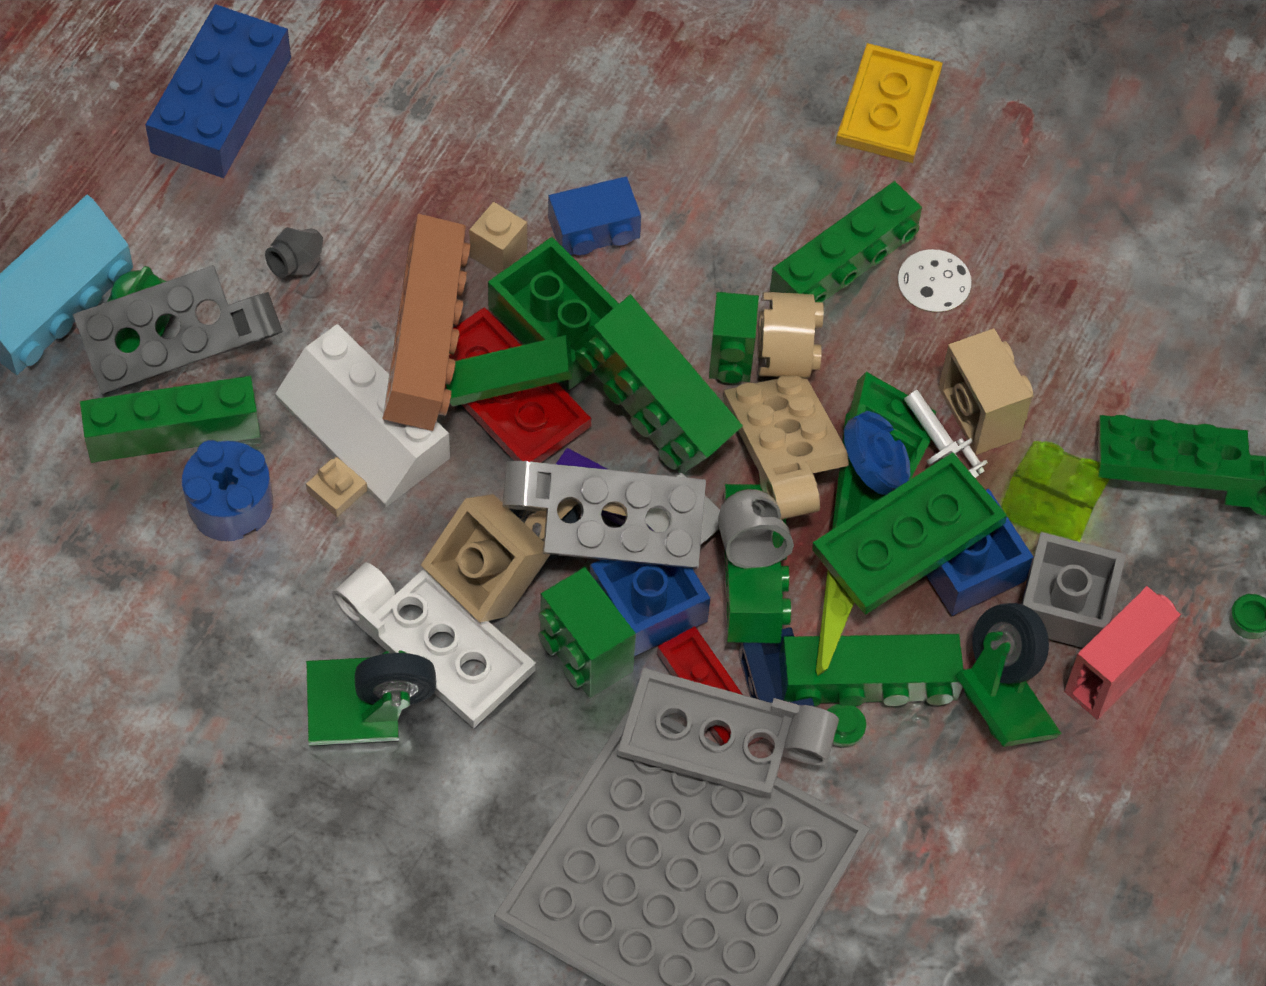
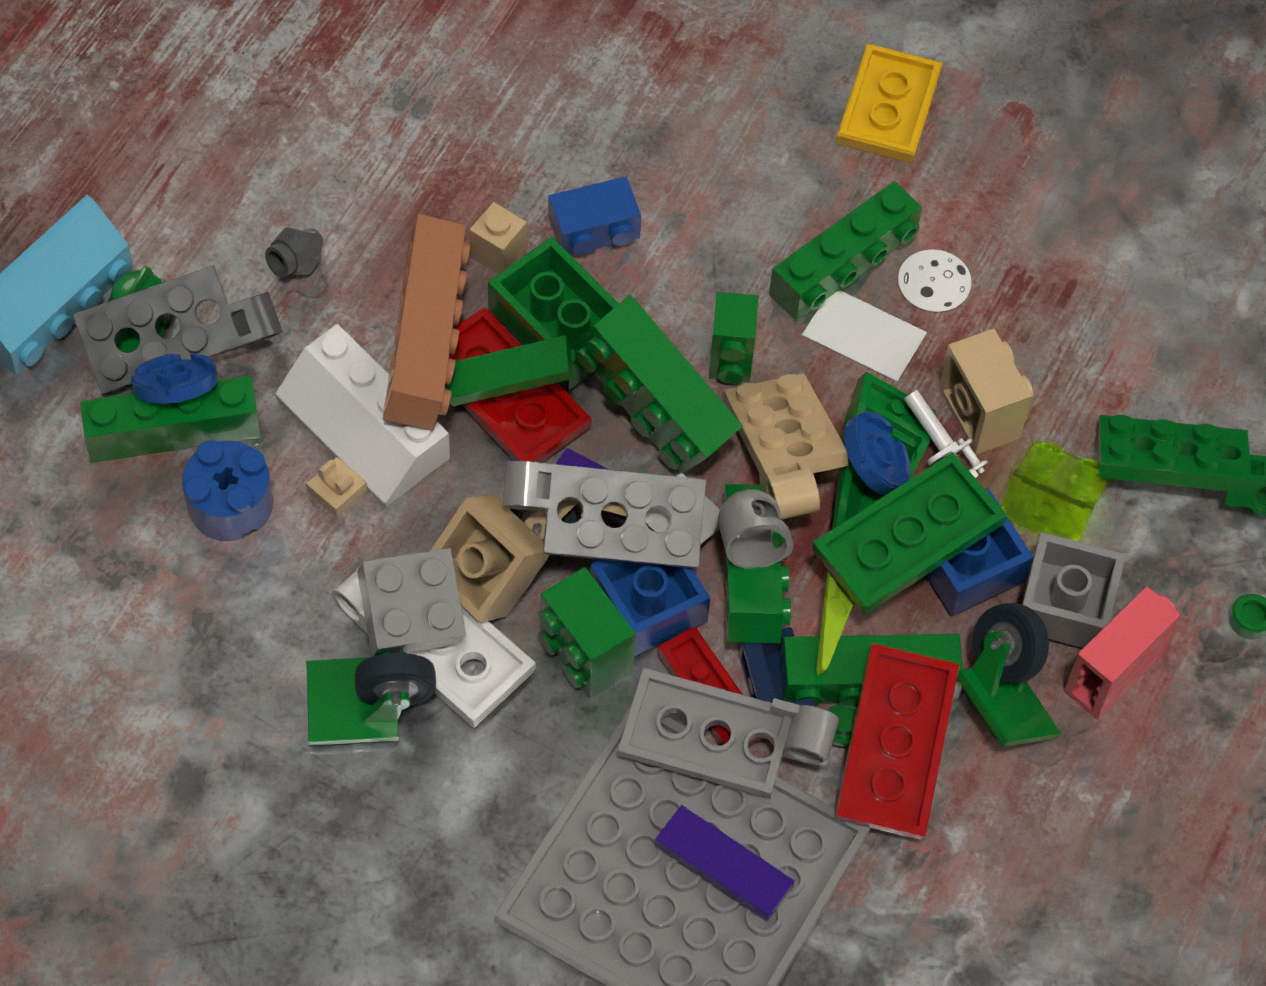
(174, 380): none -> blue tile
(218, 91): blue brick -> none
(411, 602): none -> light grey brick
(724, 863): none -> dark purple tile
(789, 334): tan brick -> none
(865, 334): none -> white sticker
(897, 741): none -> red plate

